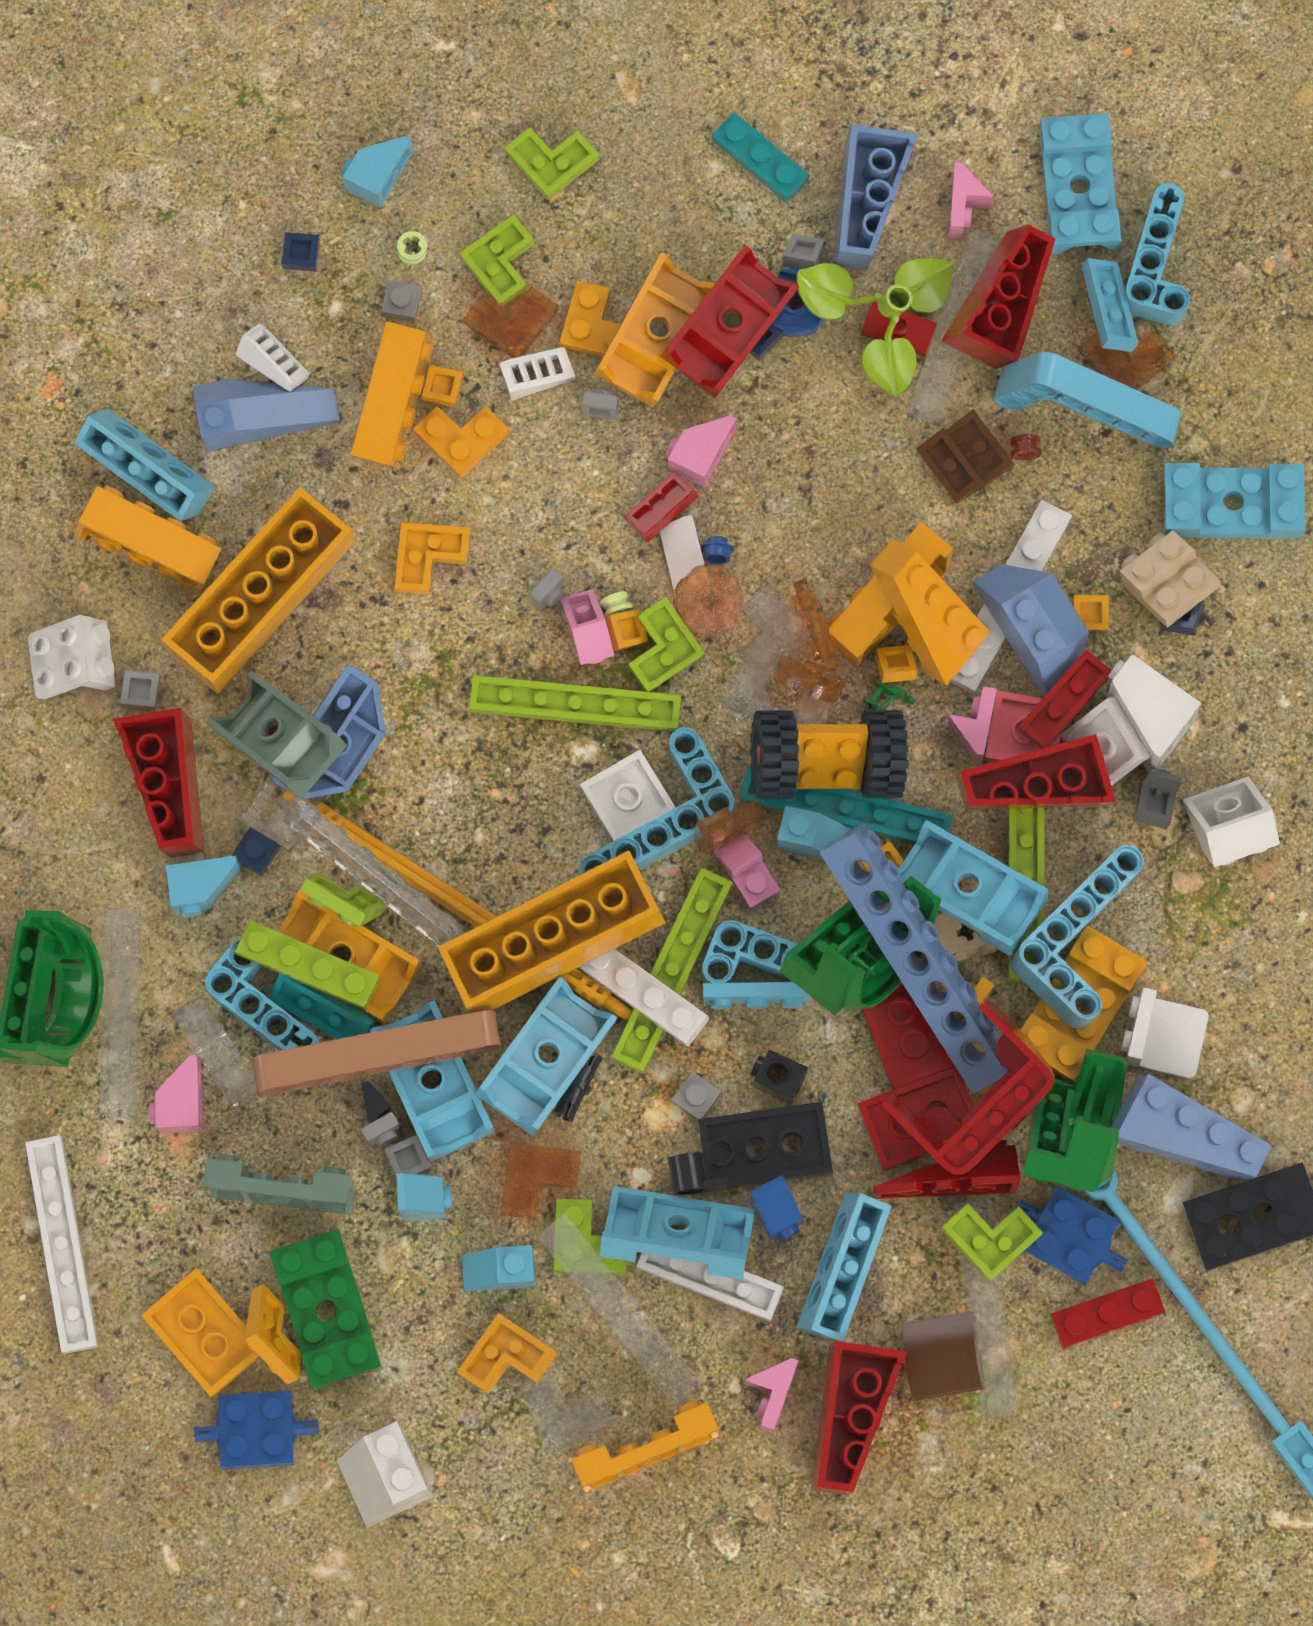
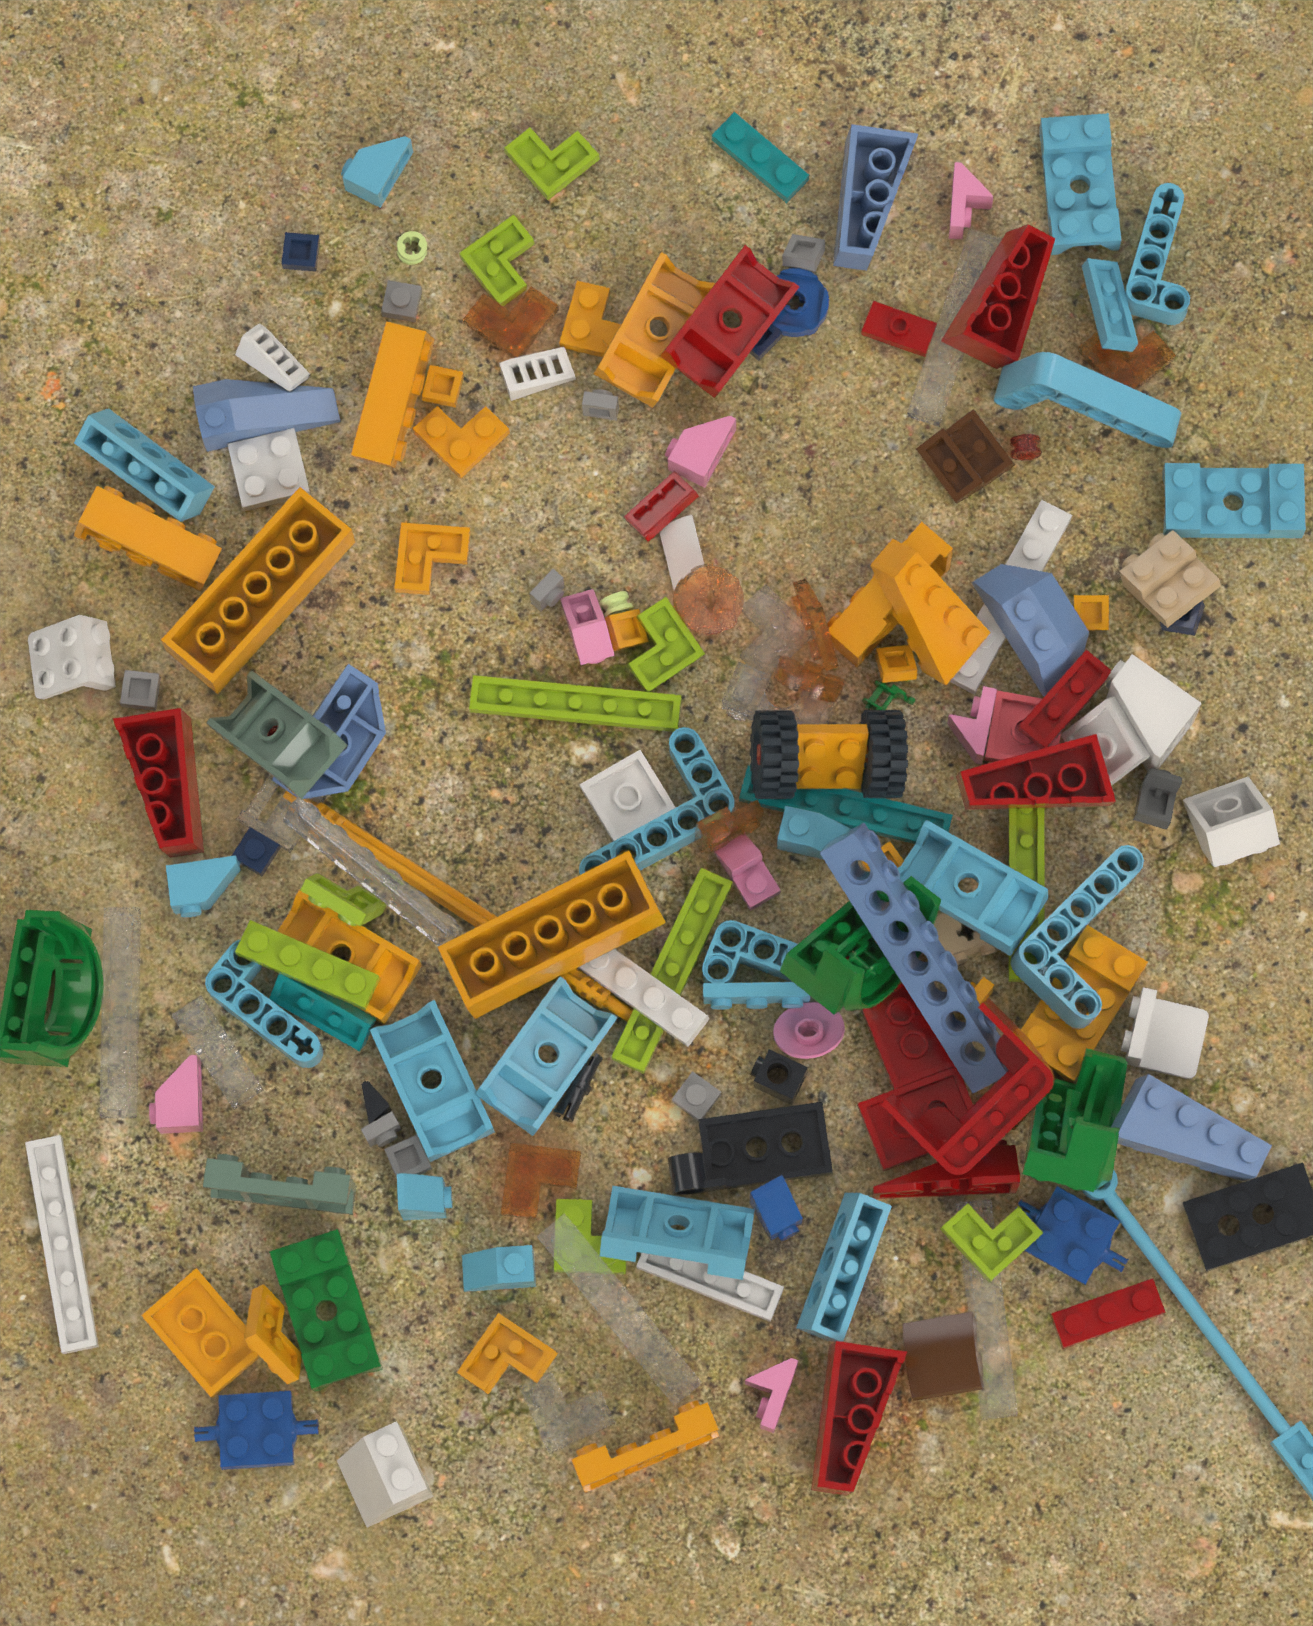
(268, 468): none -> white plate
(376, 1052): nougat beam -> none
(717, 550): blue plate -> none
(808, 1031): none -> bright pink dish
(917, 285): lime plant -> none

